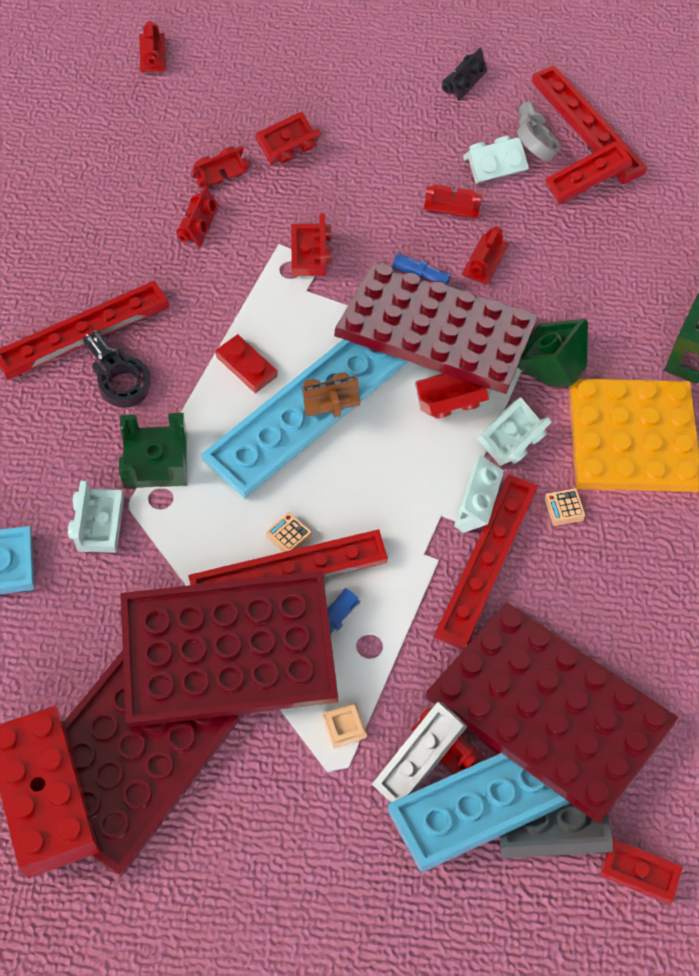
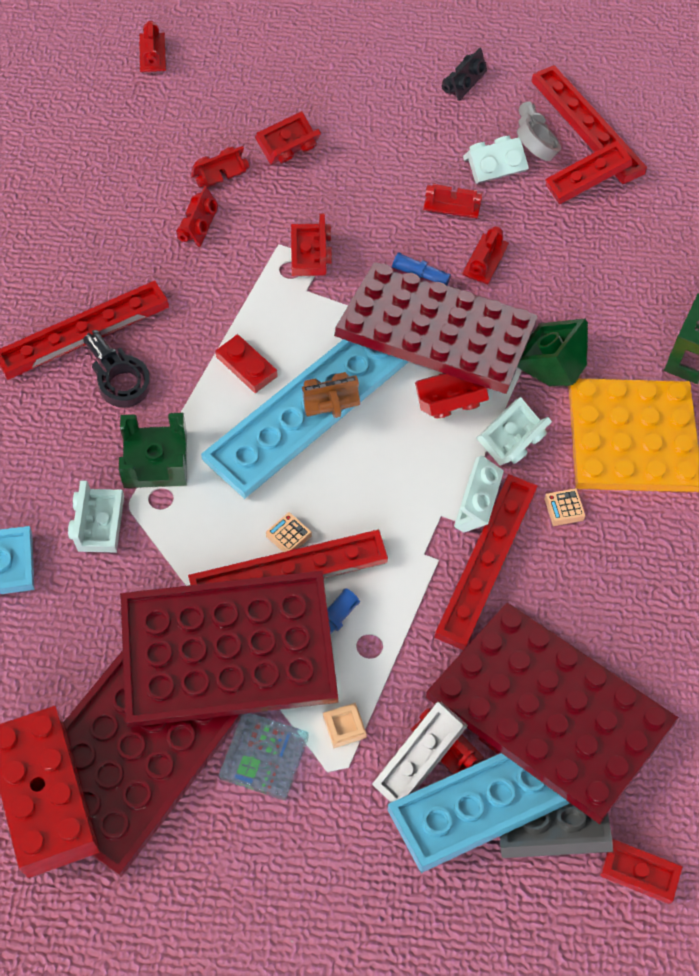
(264, 756): none -> clear light blue tile

